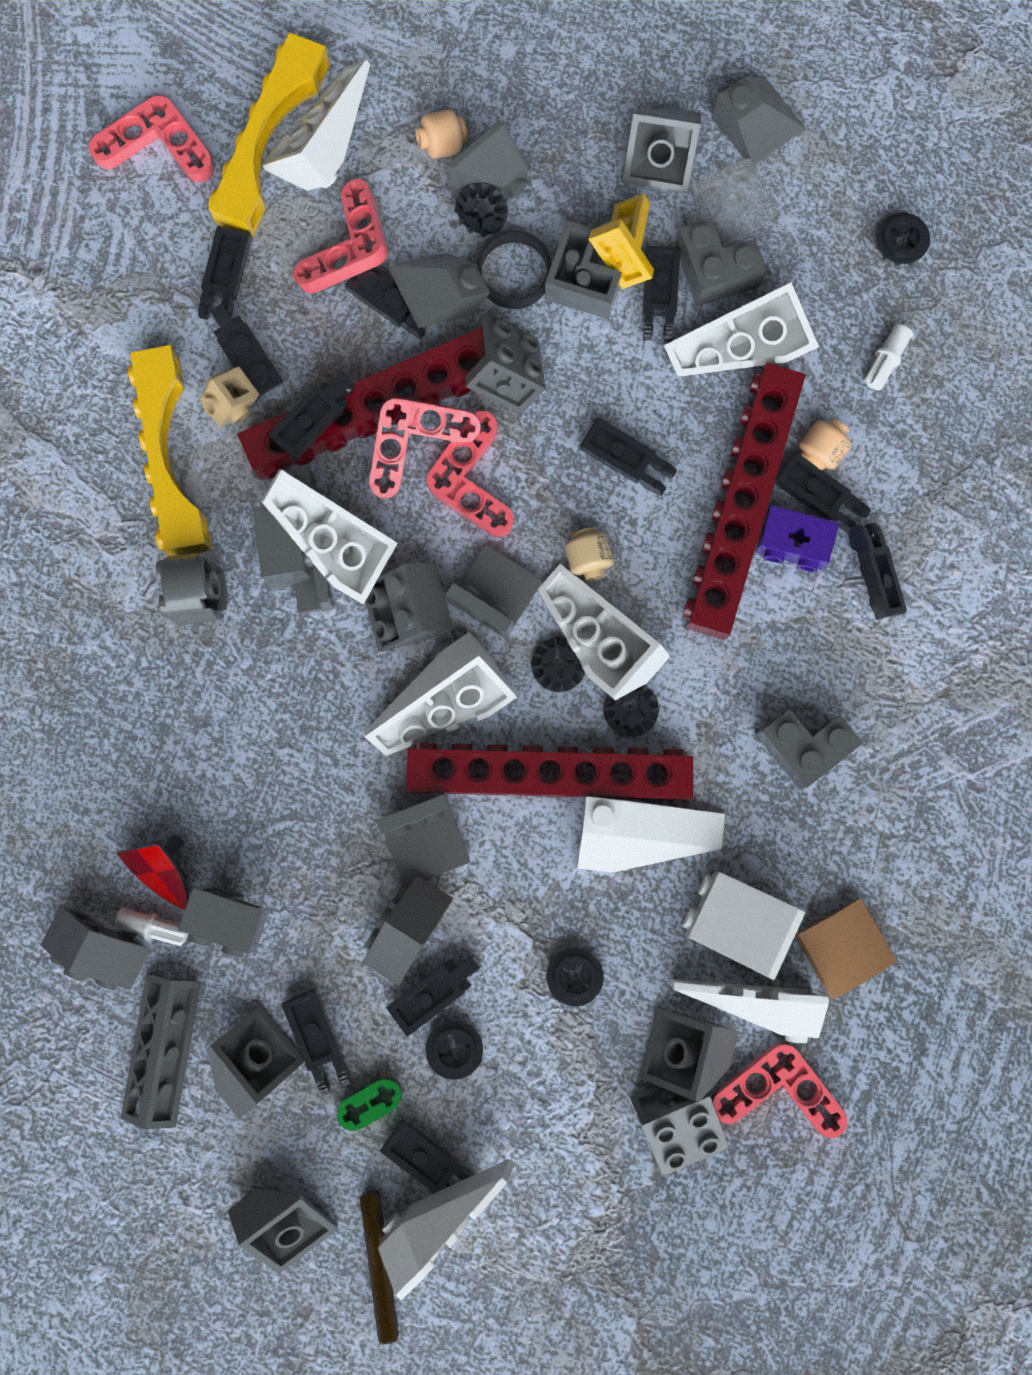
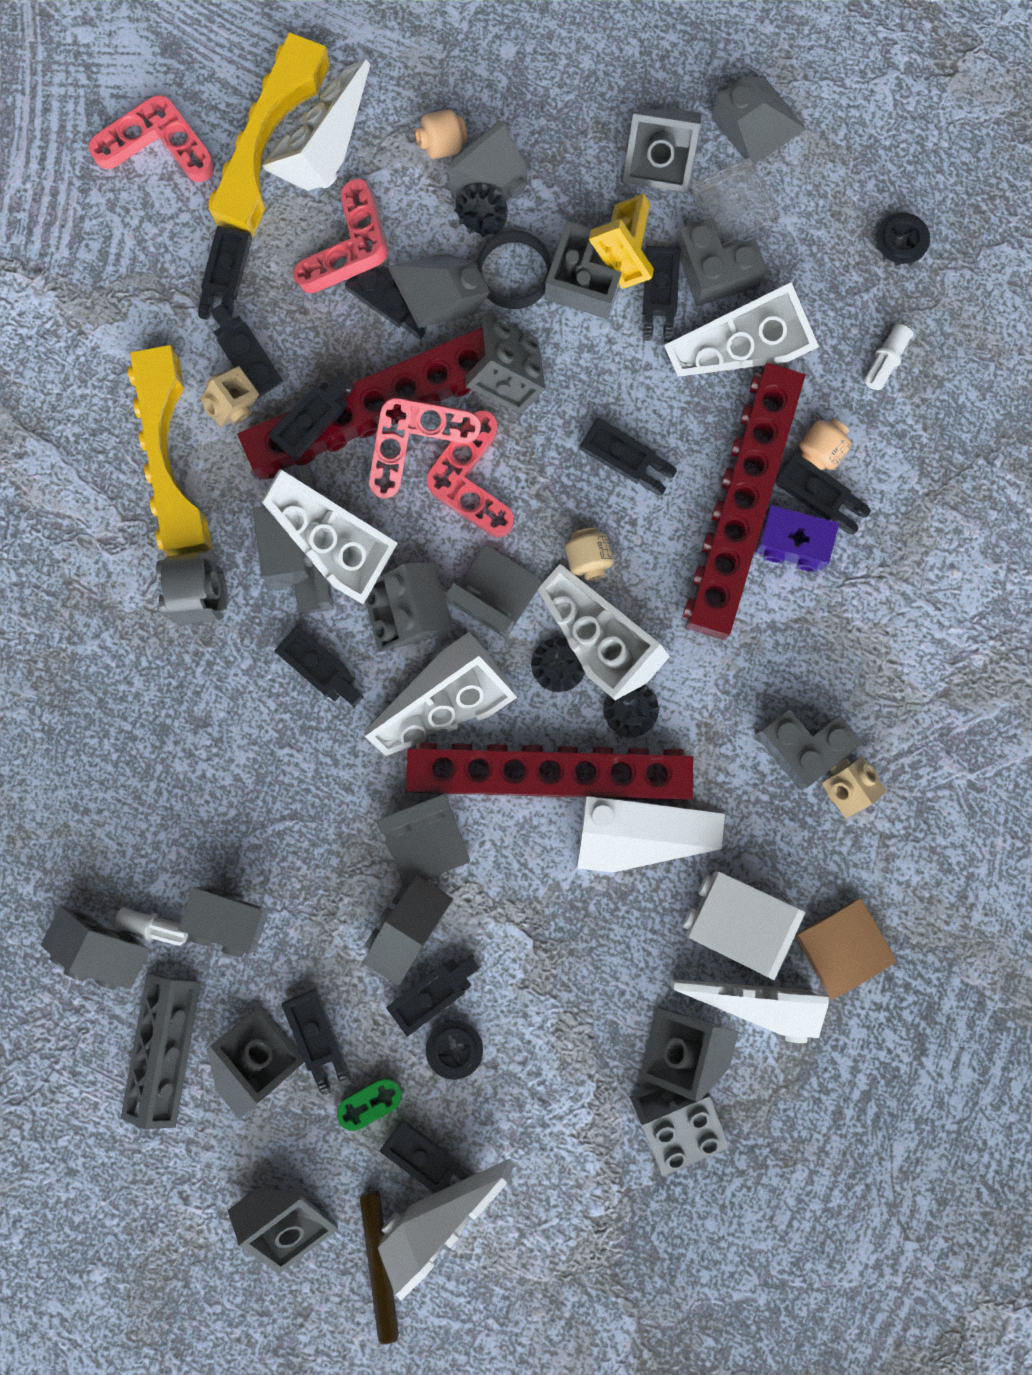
(159, 870): shield -> none
(318, 666): none -> black hinge
(578, 993): black gear -> none
(789, 1079): coral beam -> none
(853, 786): none -> tan brick
(878, 570): black hinge -> none

